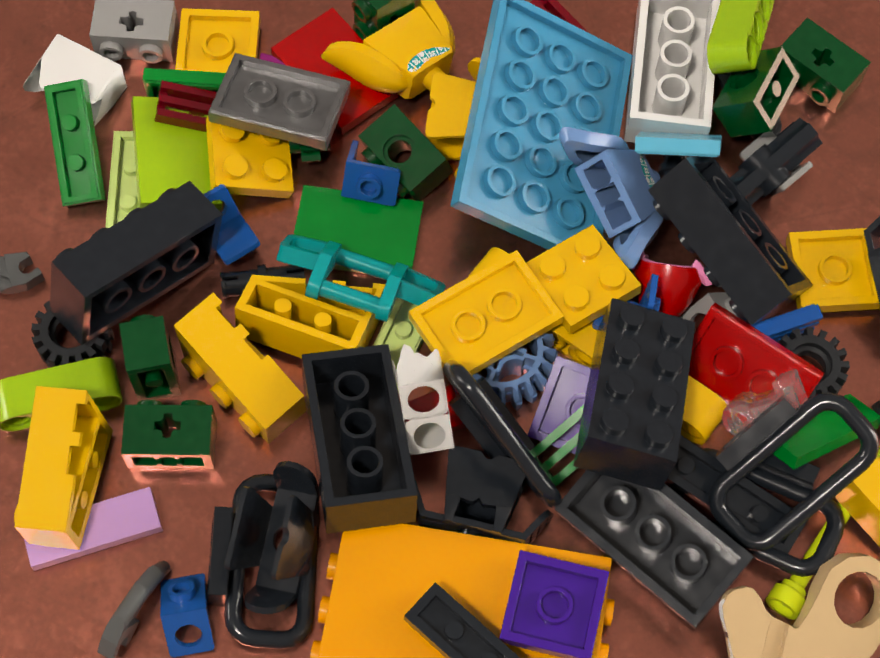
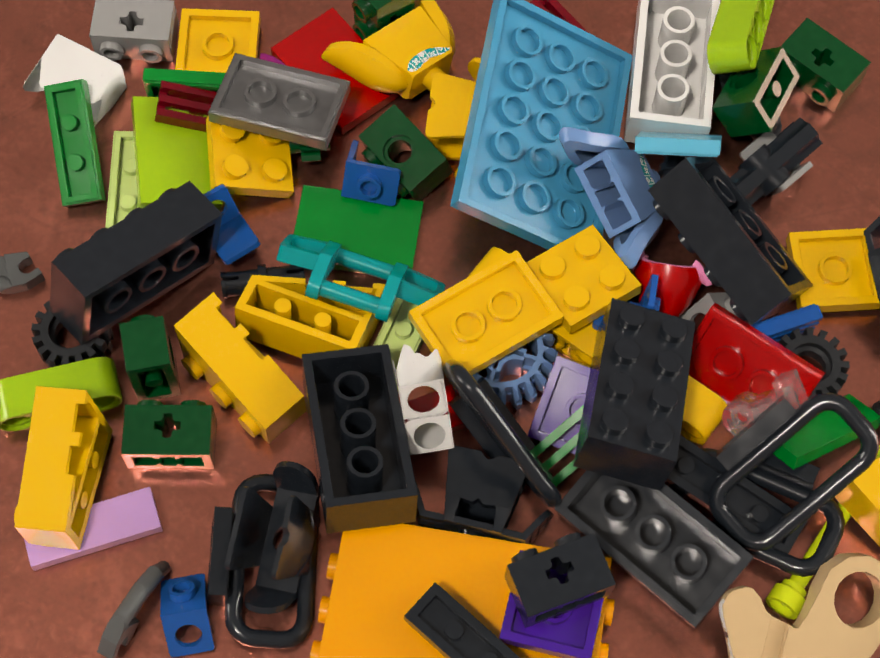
(545, 598): none -> black brick

